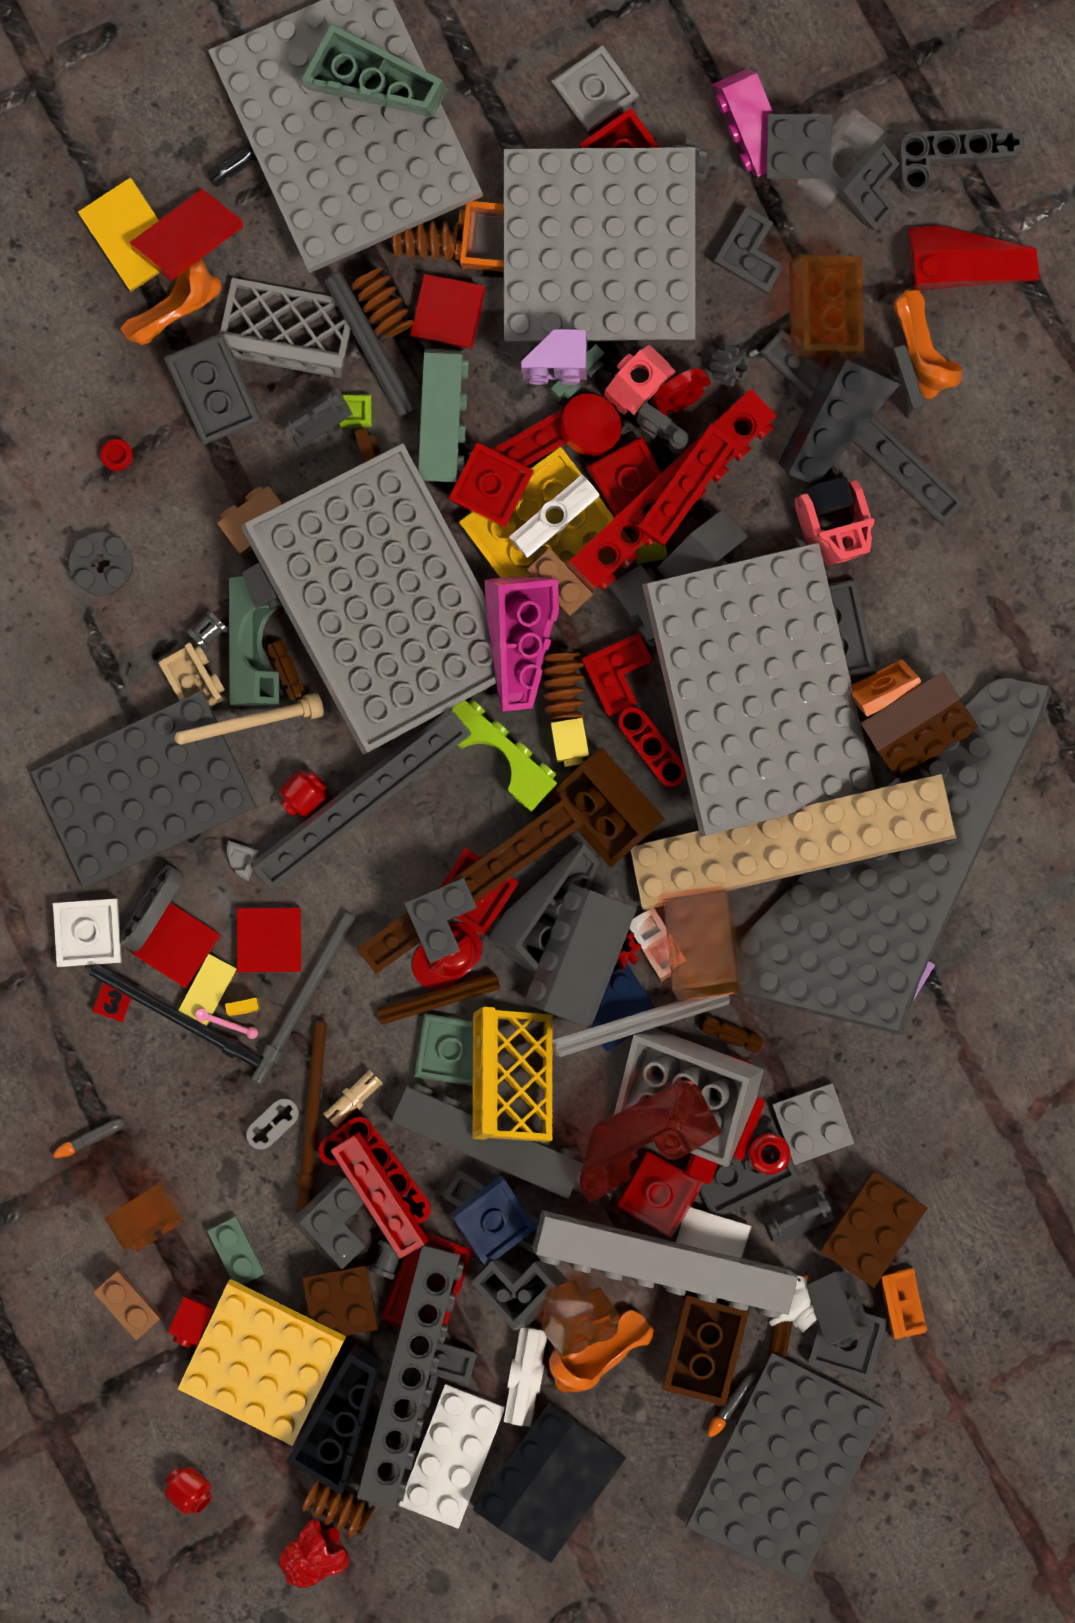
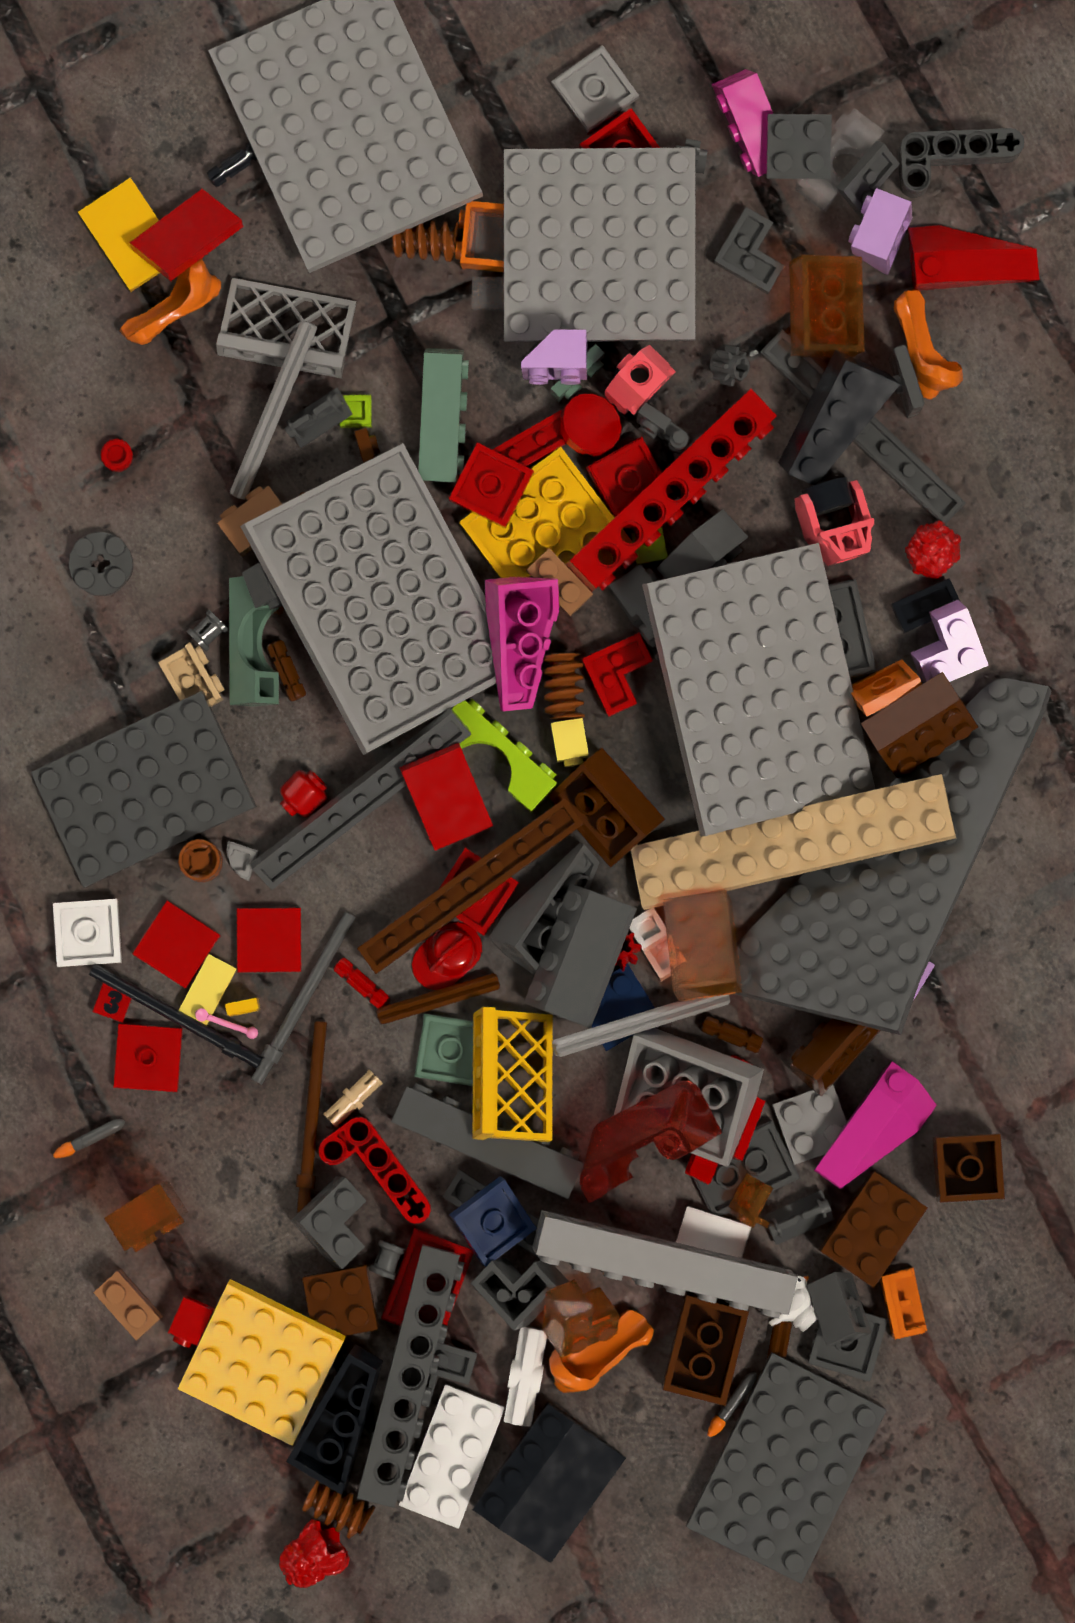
(148, 1058): none -> red plate
(151, 908): dark grey beam -> none
(188, 1490): red head -> none
(200, 861): none -> dark orange wheel
(213, 388): dark grey tile -> none
(236, 1251): sand green plate -> none
(273, 409): none -> light grey axle
(277, 1130): light grey beam -> none
(309, 707): tan piece -> none
(361, 983): none -> red axle
(368, 74): sand green wedge -> none
(369, 343): dark grey axle -> none
(379, 1195): red plate -> none
(380, 304): dark orange piece -> none
(431, 915): dark grey brick -> none
(446, 796): none -> red tile
(448, 311): red tile -> none
(569, 502): white piece -> none
(644, 733): red beam -> none
(659, 1195): red tile -> none
(681, 391): red tile -> none
(686, 485): red plate -> none
(750, 1200): none -> clear orange bracket
(781, 1156): red head -> none
(830, 1053): none -> reddish brown slope
(881, 229): none -> lavender slope
(882, 1121): none -> dark pink wedge
(915, 609): none -> black plate
(933, 549): none -> red hair
(958, 645): none -> brick
(968, 1167): none -> reddish brown brick

